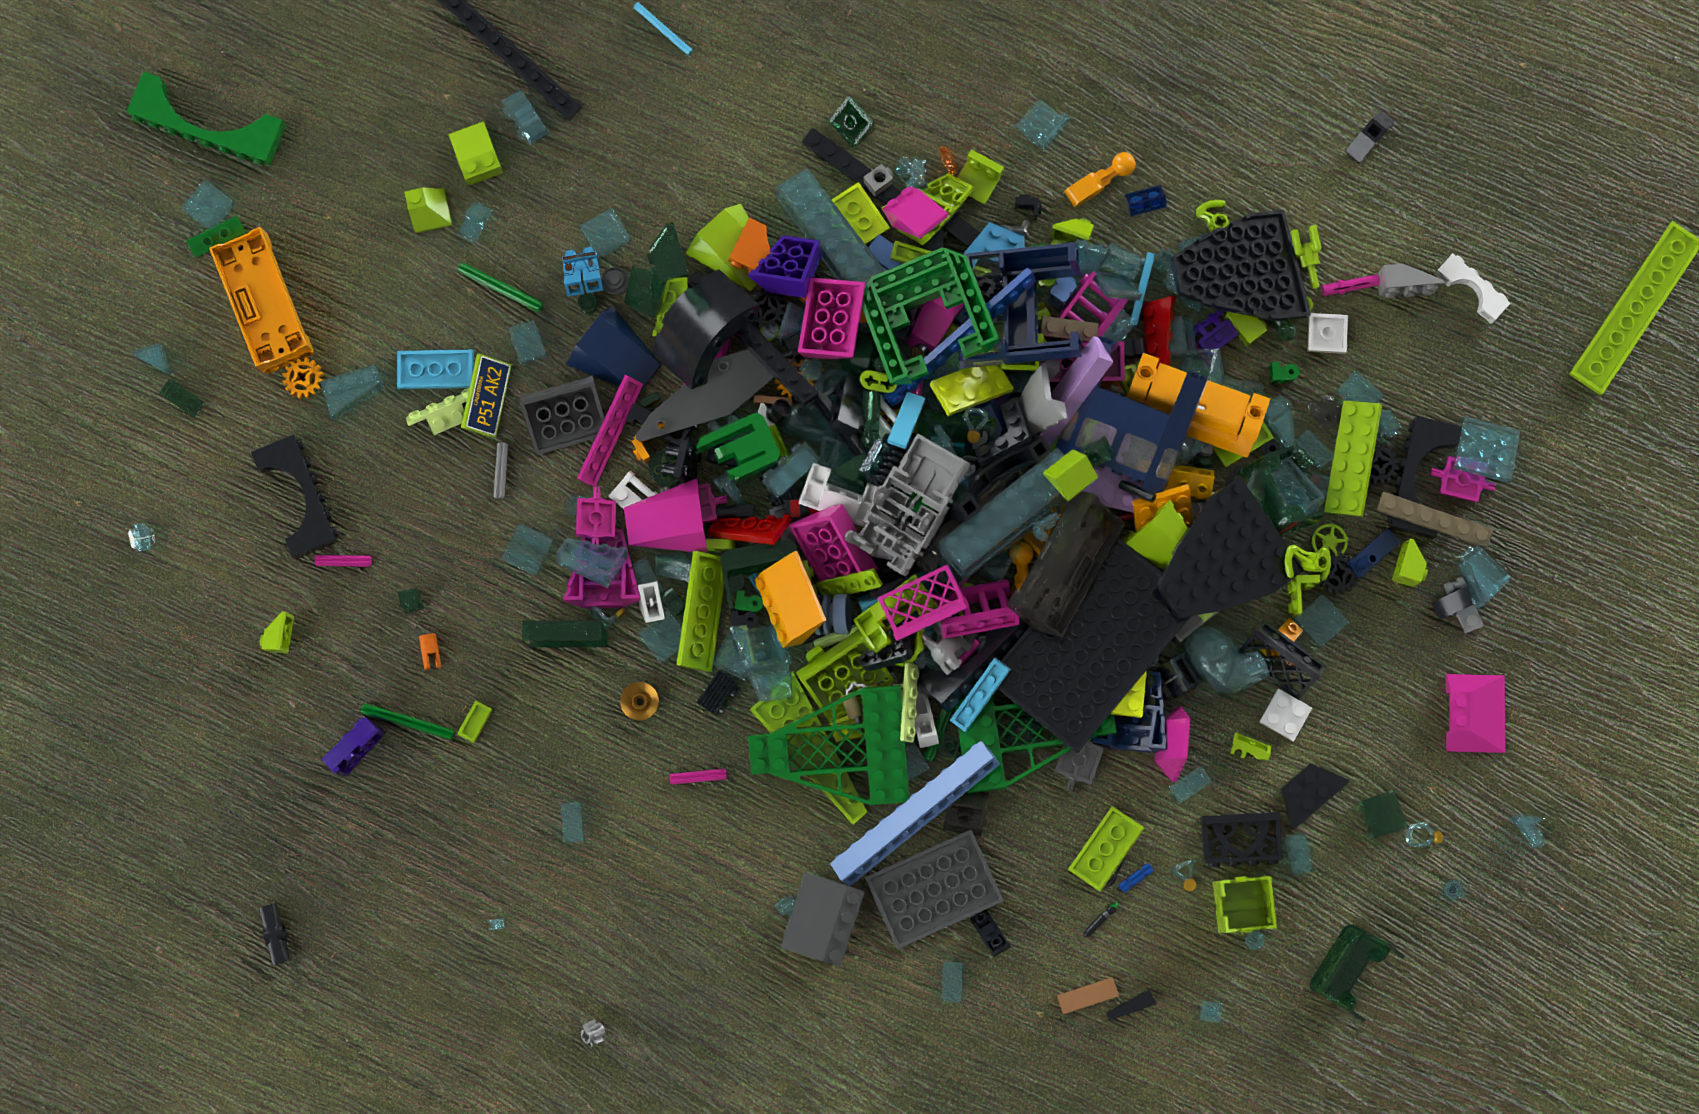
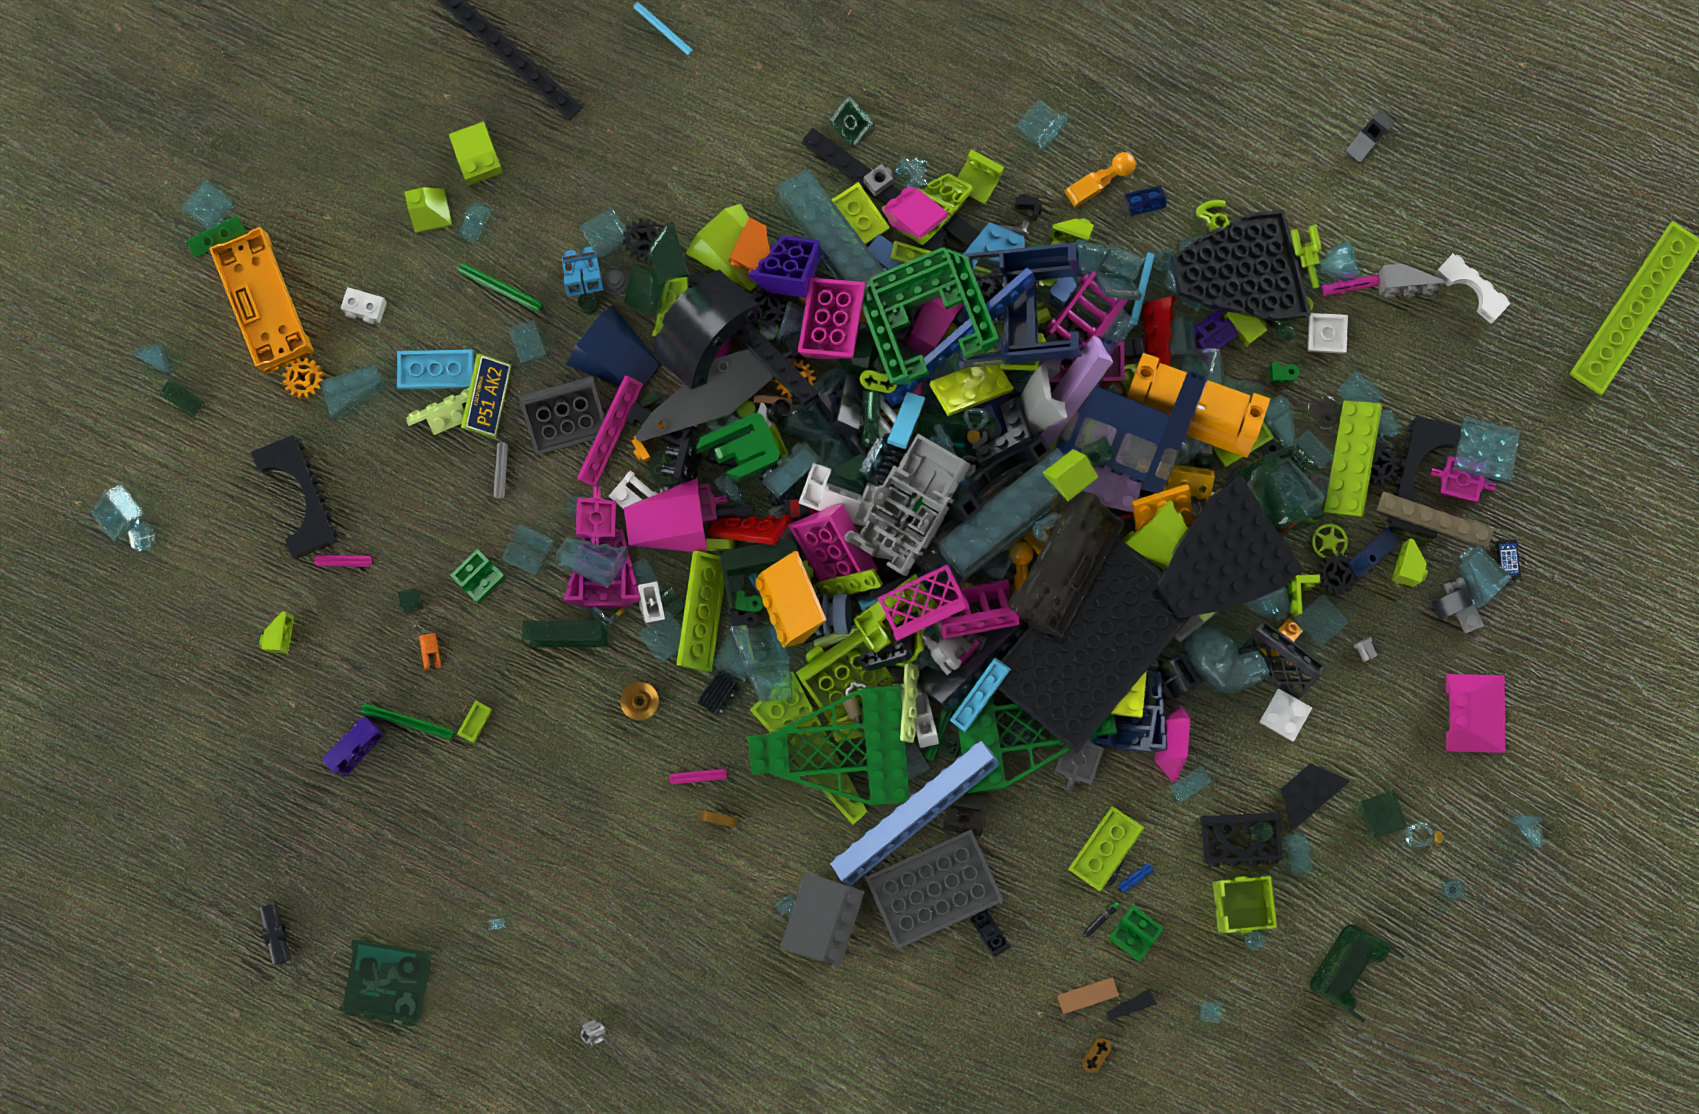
(117, 512): none -> clear light blue slope
(253, 142): green arch -> none
(363, 305): none -> white brick
(386, 982): none -> clear green panel
(478, 576): none -> green slope
(524, 117): clear light blue brick -> none
(572, 822): clear light blue tile -> none
(637, 234): none -> black gear
(673, 566): clear light blue slope -> none
(718, 819): none -> pearl gold beam
(746, 409): none -> lime tile
(811, 369): clear light blue gear -> none
(919, 349): black tile -> none
(948, 160): clear orange gear -> none
(951, 982): clear light blue tile -> none
(1062, 327): dark tan plate -> none
(1092, 1052): none -> pearl gold beam
(1135, 933): none -> green slope
(1137, 491): black piece -> none
(1189, 883): clear light blue piece -> none
(1257, 749): lime plate -> none
(1262, 829): none -> clear green wheel
(1271, 605): none -> clear light blue slope
(1310, 561): lime piece -> none
(1340, 261): none -> clear light blue piece
(1365, 646): none -> light grey bush
(1508, 557): none -> tile

